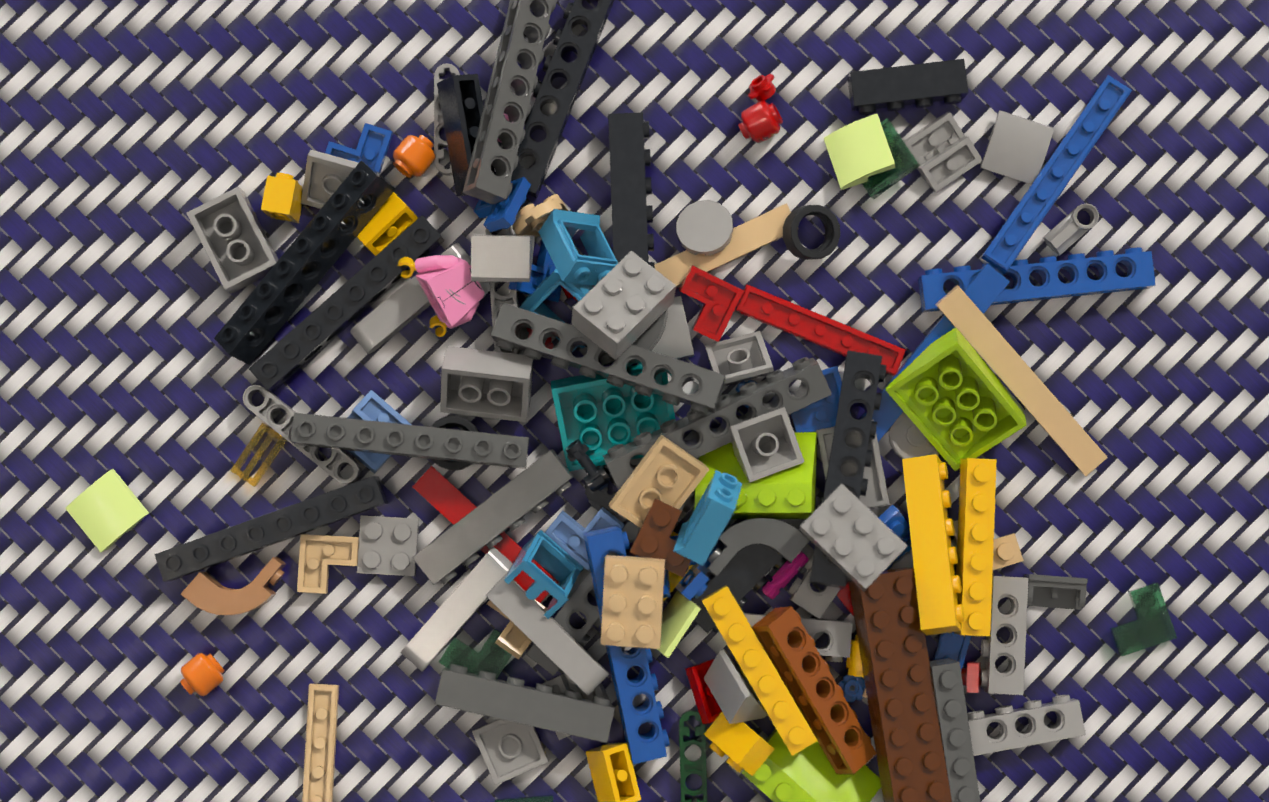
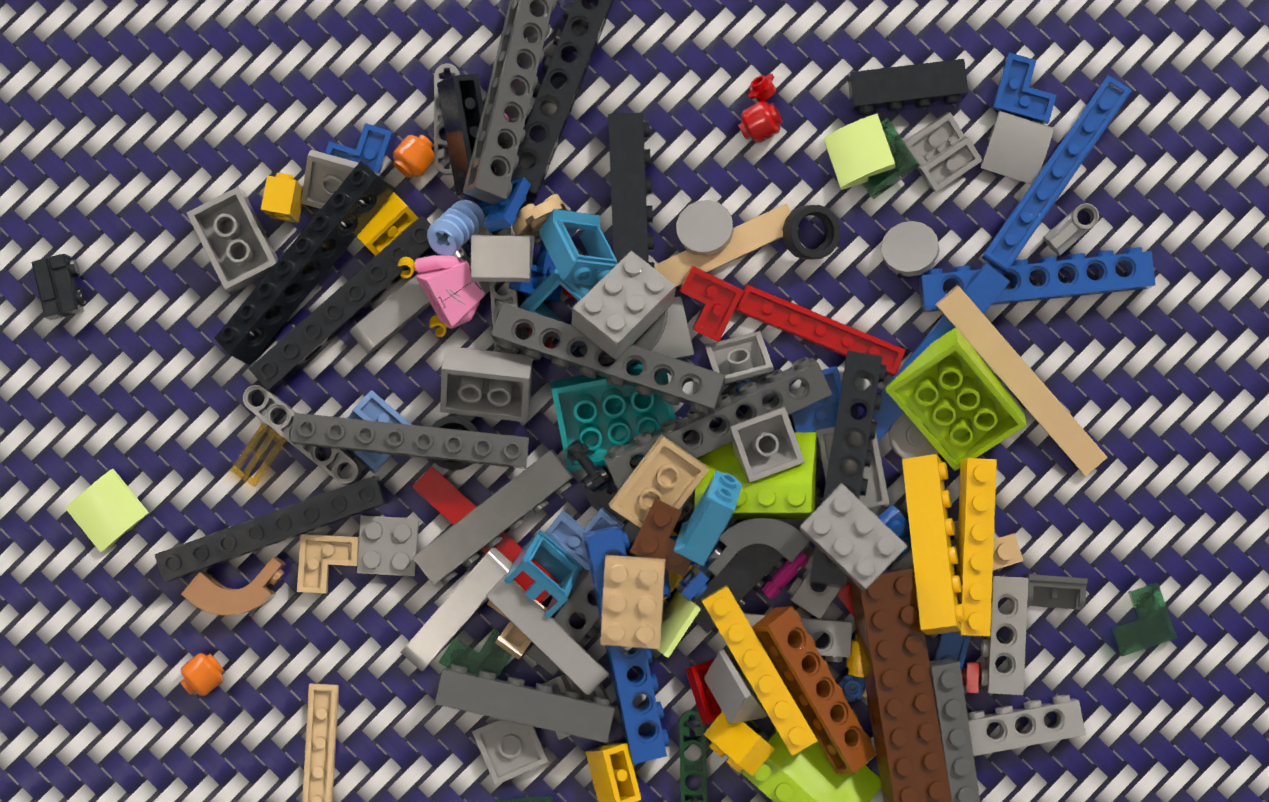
(59, 286): none -> black brick
(455, 227): none -> light blue piece
(910, 248): none -> light grey tile
(1015, 94): none -> blue plate

